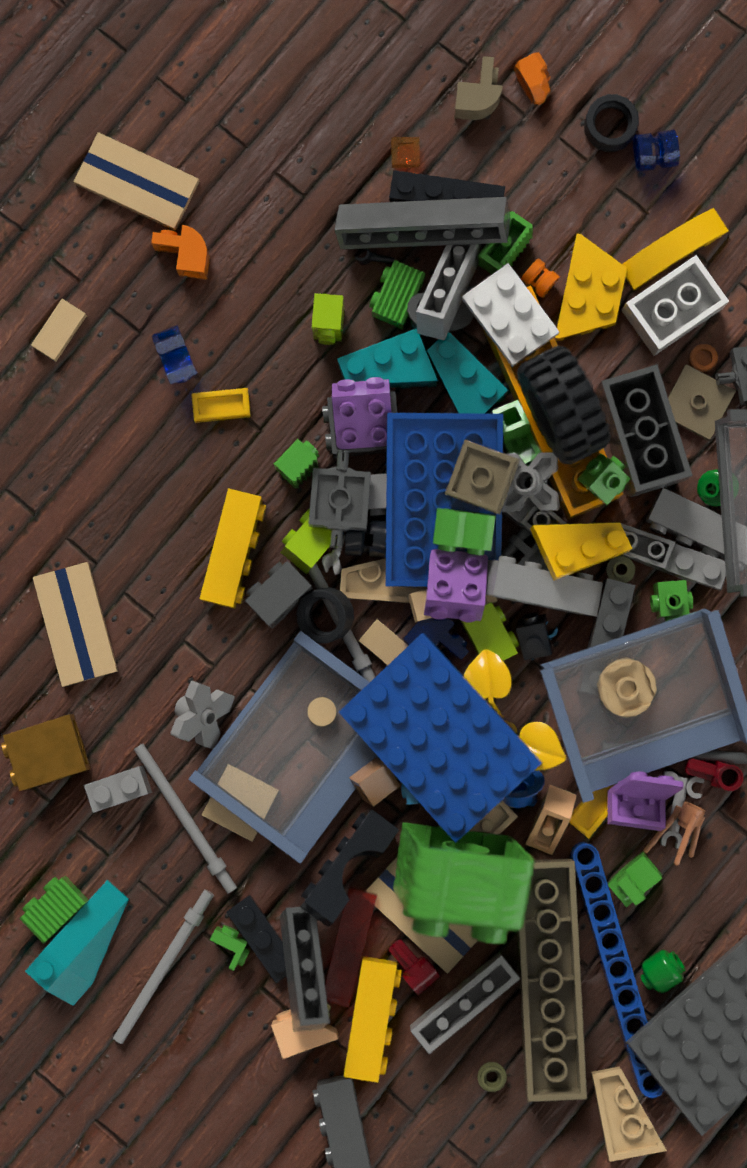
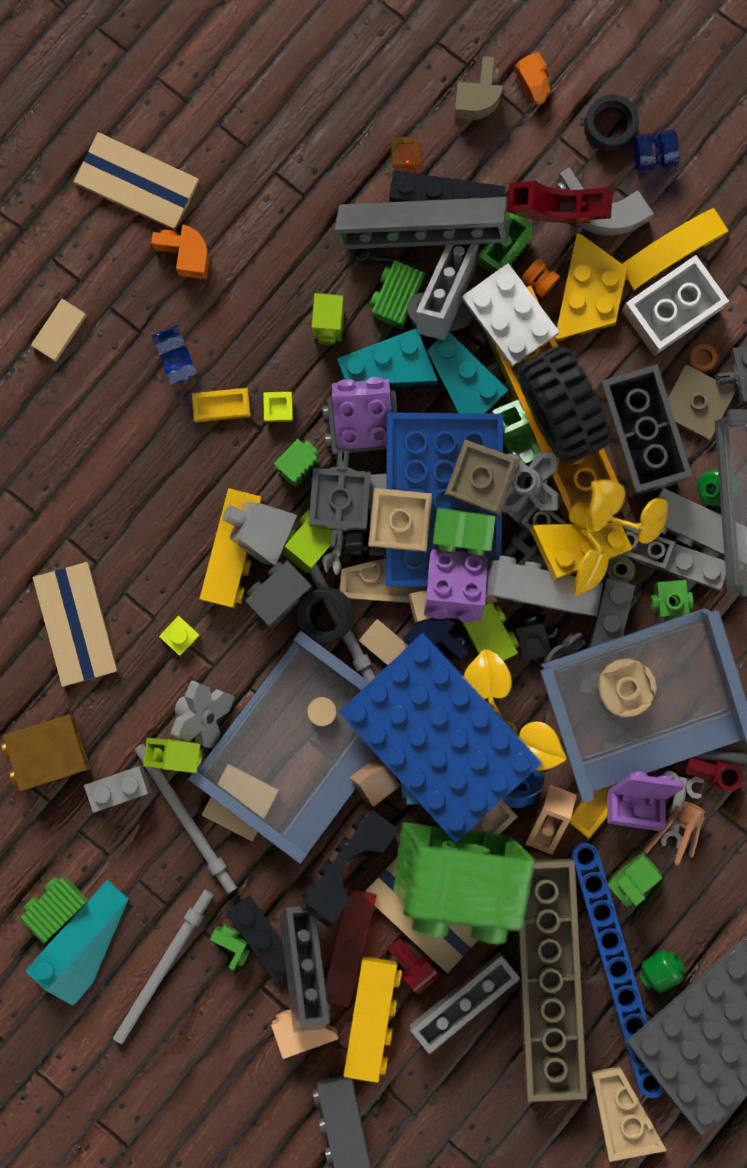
(172, 755): none -> lime brick
(179, 635): none -> neon yellow plate
(260, 530): none -> light grey torso
(278, 407): none -> neon yellow plate
(400, 519): none -> tan tile
(492, 1086): olive plate -> none
(556, 205): none -> dark red arch
(570, 645): none -> dark grey plate
(604, 477): bright green brick -> none
(606, 501): none -> yellow plant
(625, 216): none -> light grey arch

